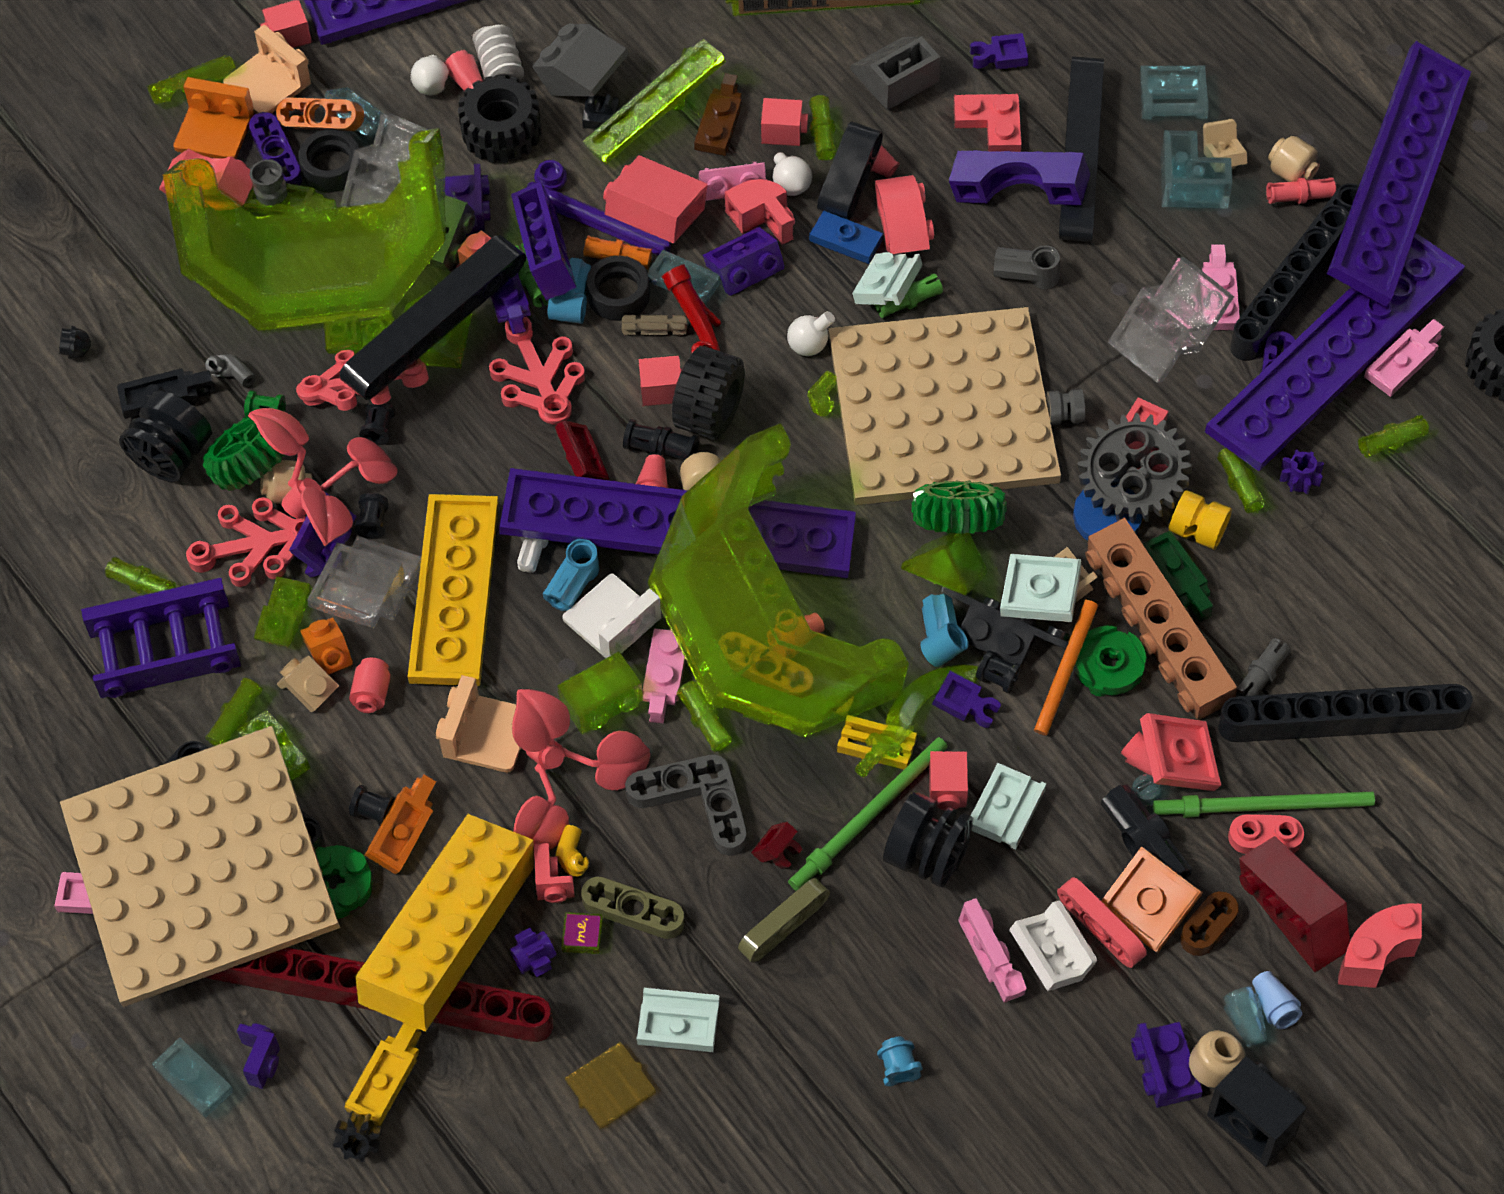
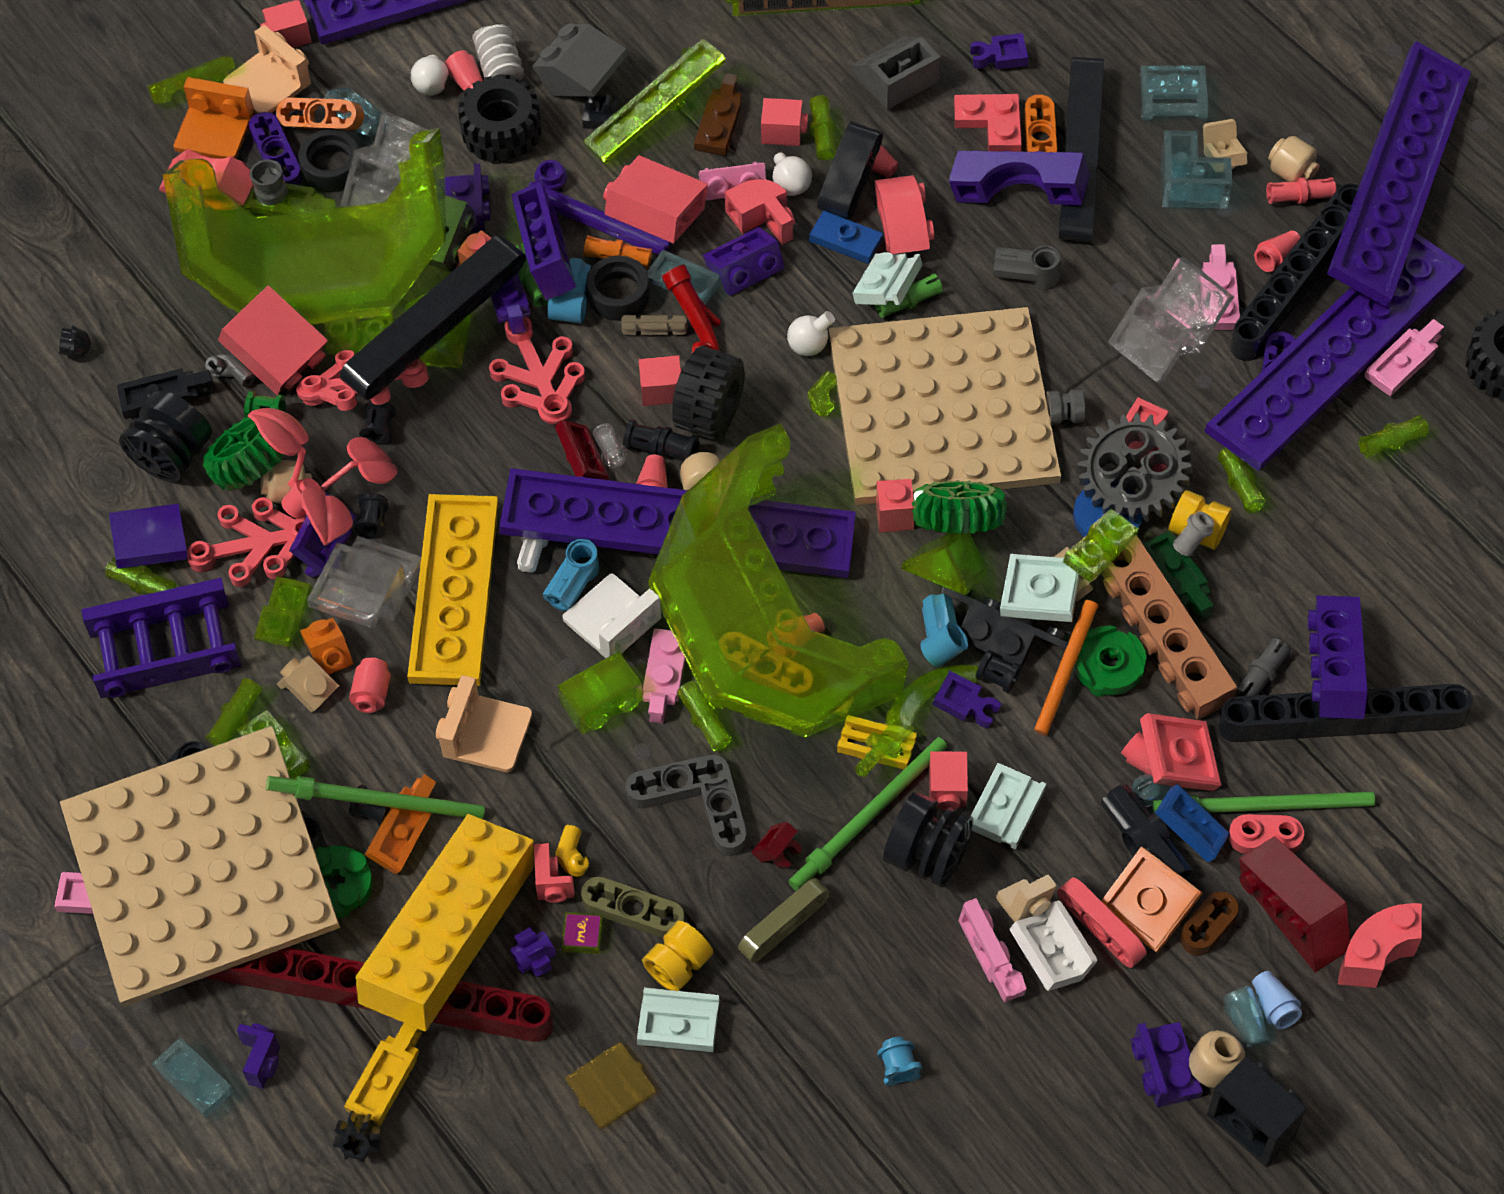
(148, 536): none -> dark purple tile
(273, 341): none -> coral brick
(306, 788): none -> bright green bar
(535, 725): coral plant -> none
(612, 451): none -> clear pin
(681, 952): none -> yellow wheel
(894, 505): none -> coral brick
(1026, 899): none -> tan bracket
(1045, 125): none -> orange beam
(1101, 546): none -> clear neon green slope
(1192, 823): none -> blue plate
(1198, 527): none -> light grey pin
(1274, 251): none -> coral cone
(1301, 471): dark purple gear -> none
(1338, 658): none -> dark purple brick

